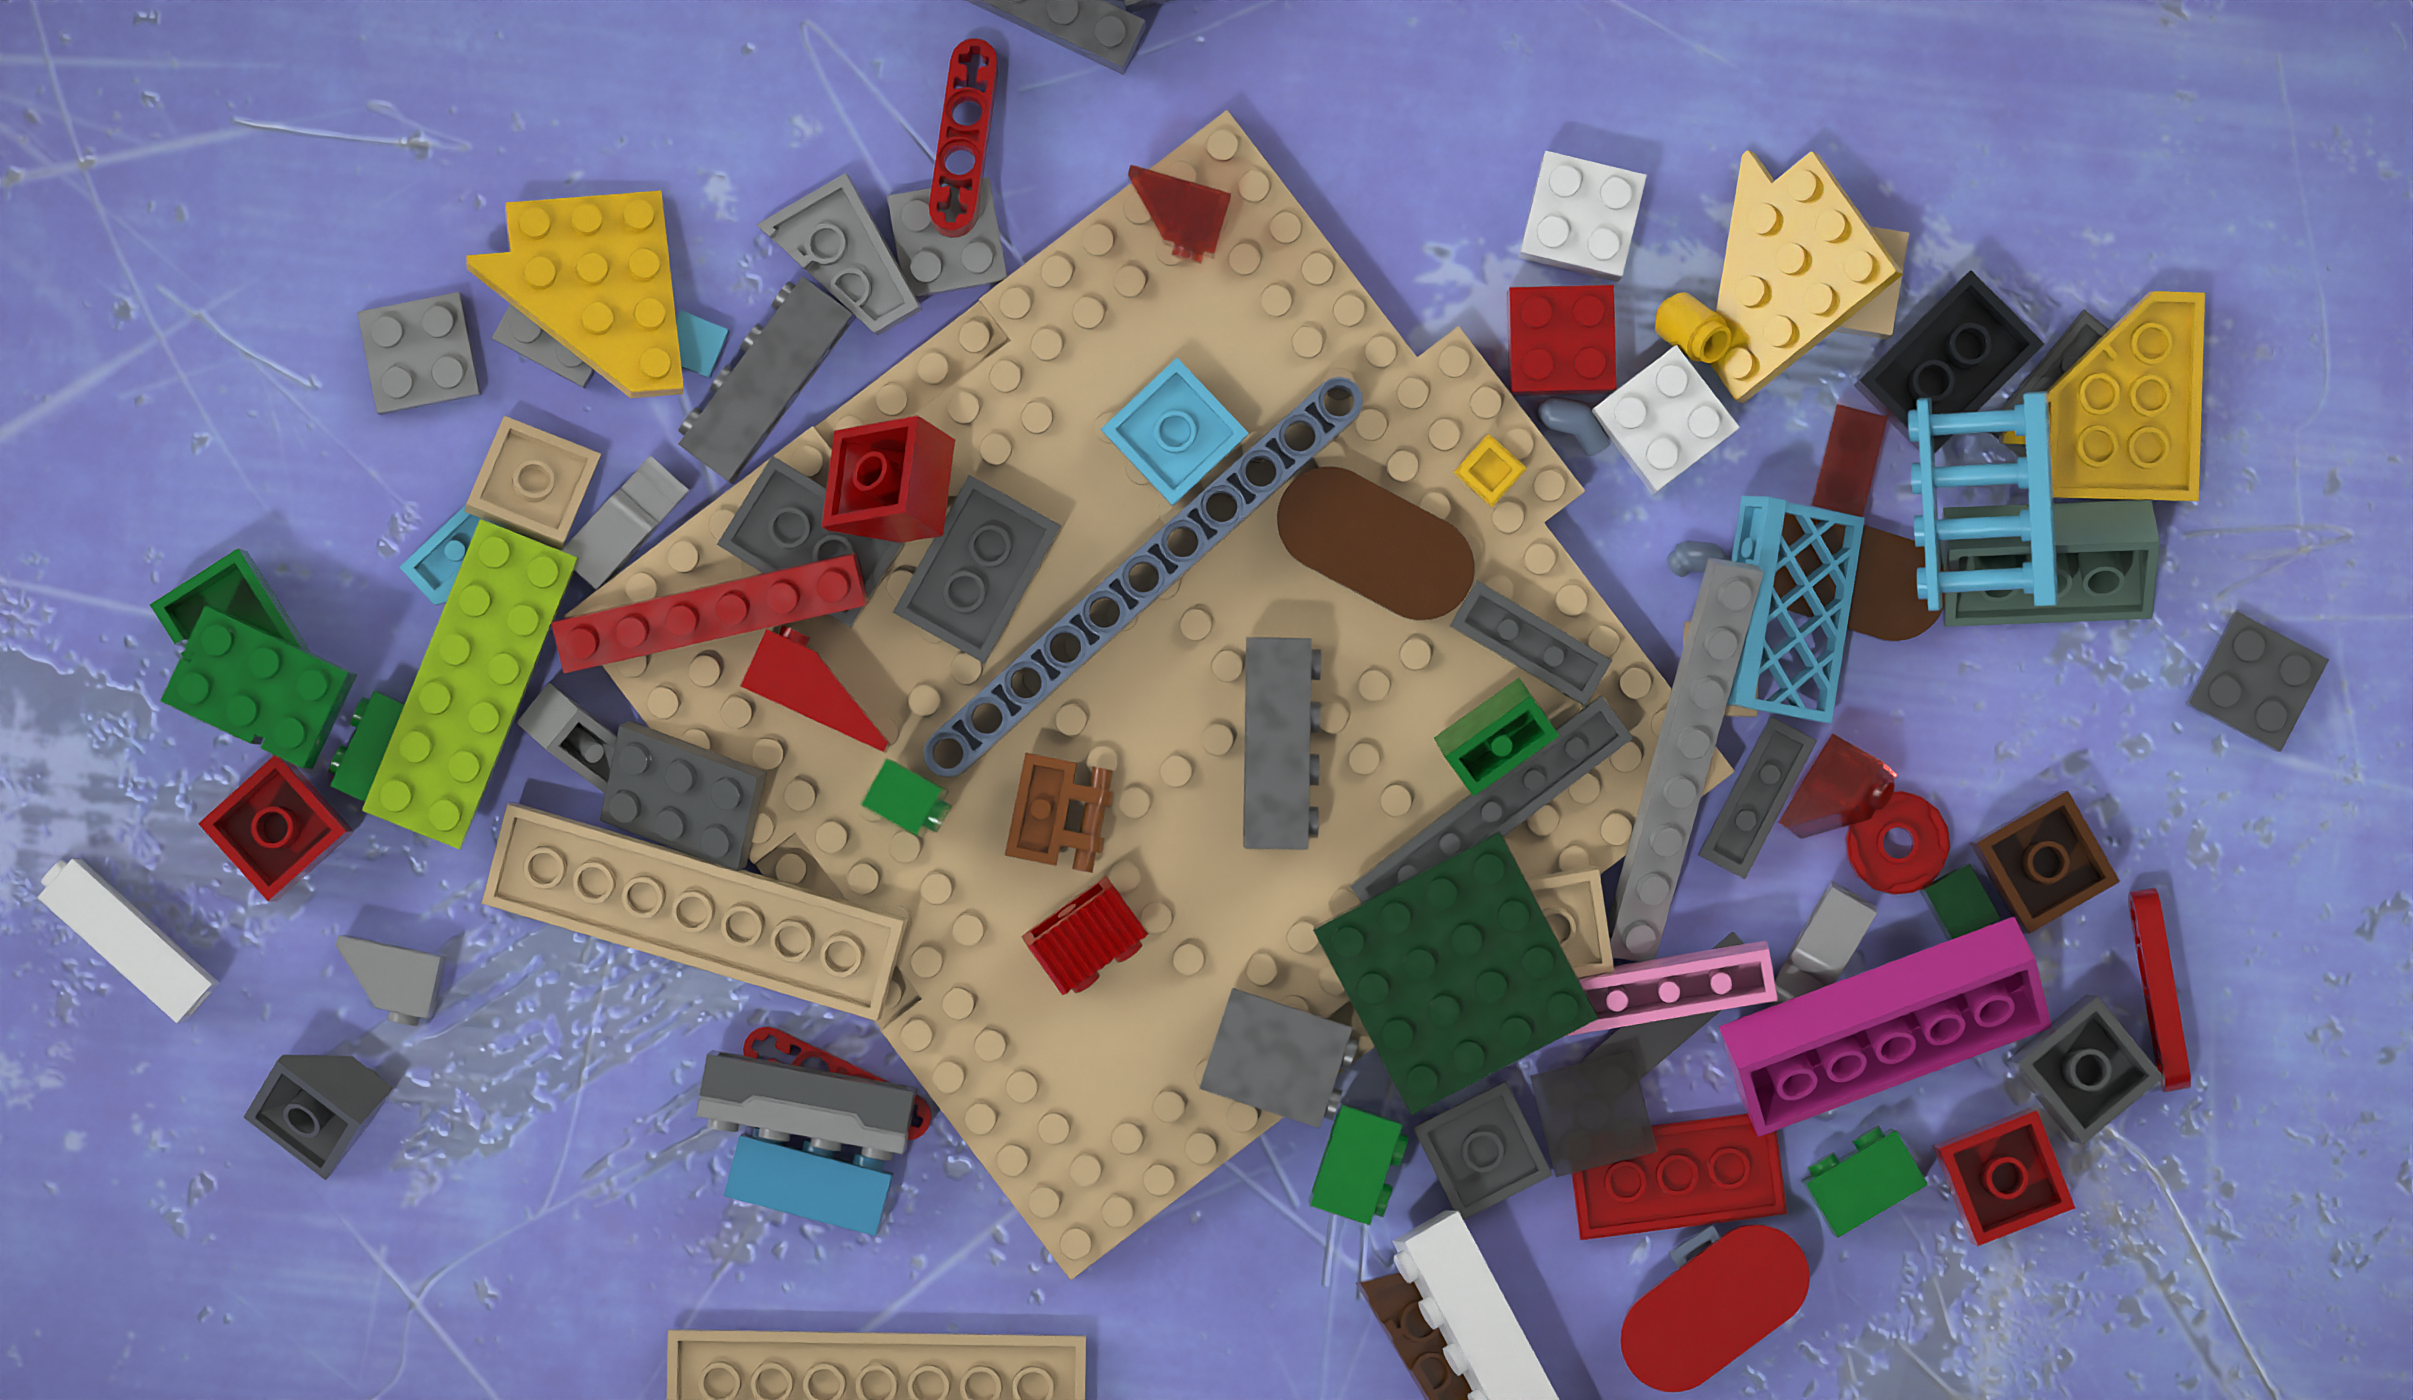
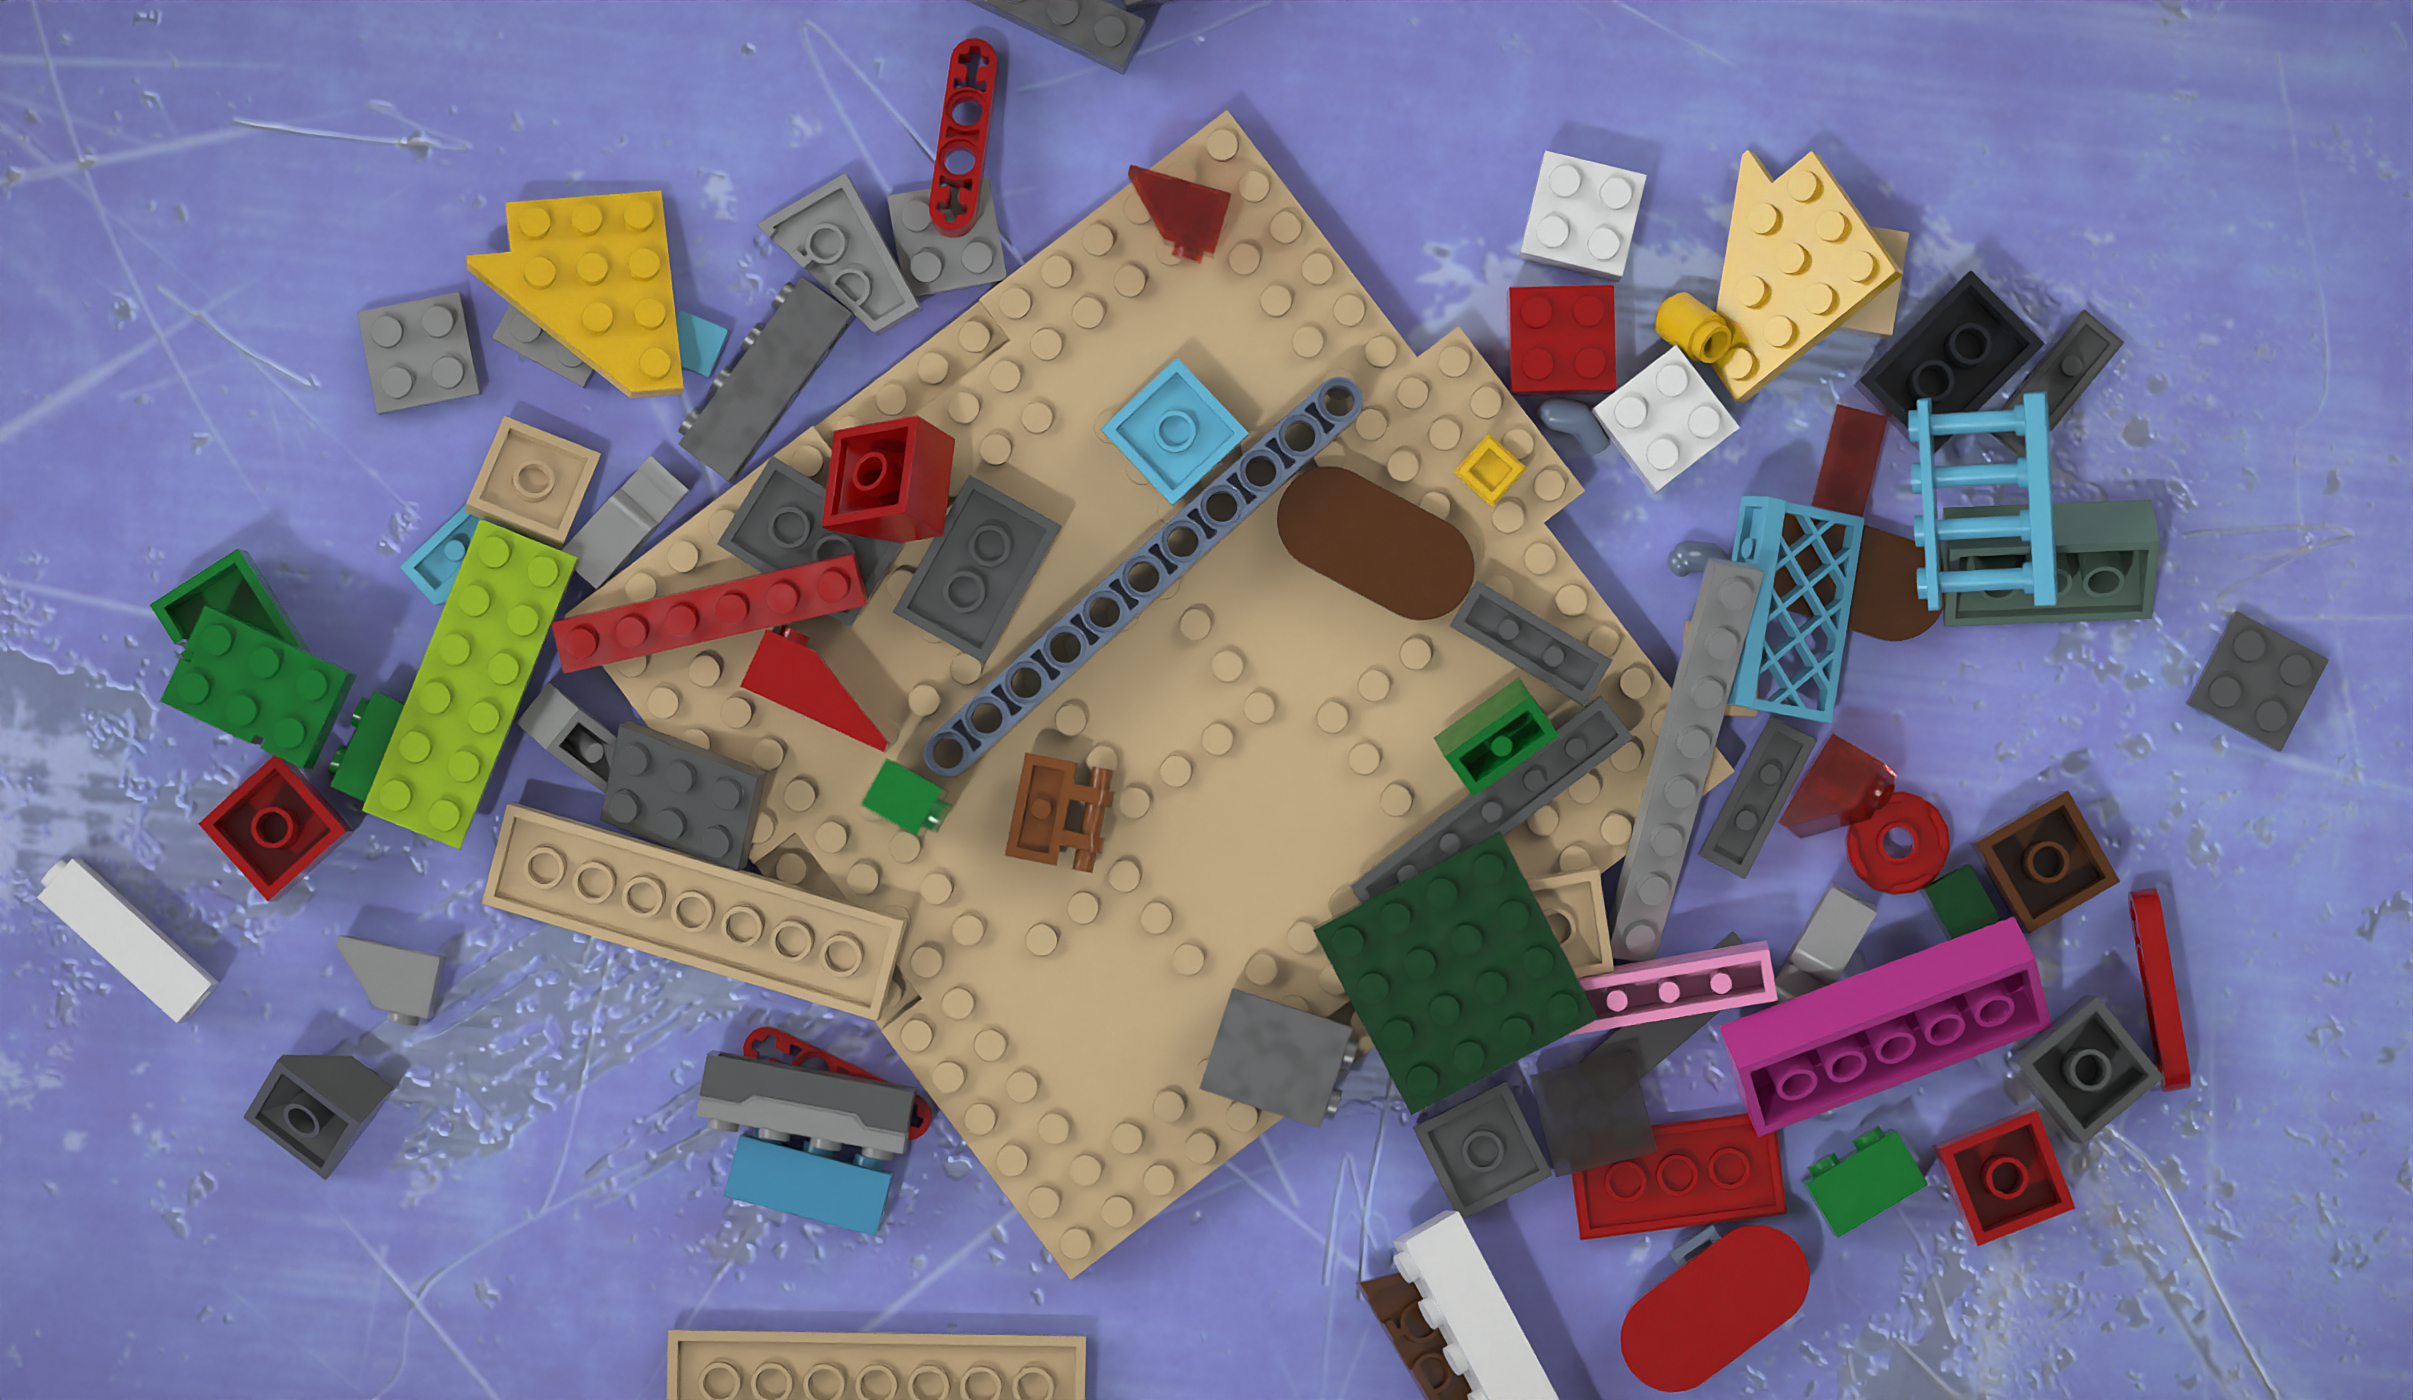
(1085, 937): red brick -> none
(1278, 743): flat silver brick -> none
(1357, 1163): green brick -> none
(2132, 407): yellow wing -> none

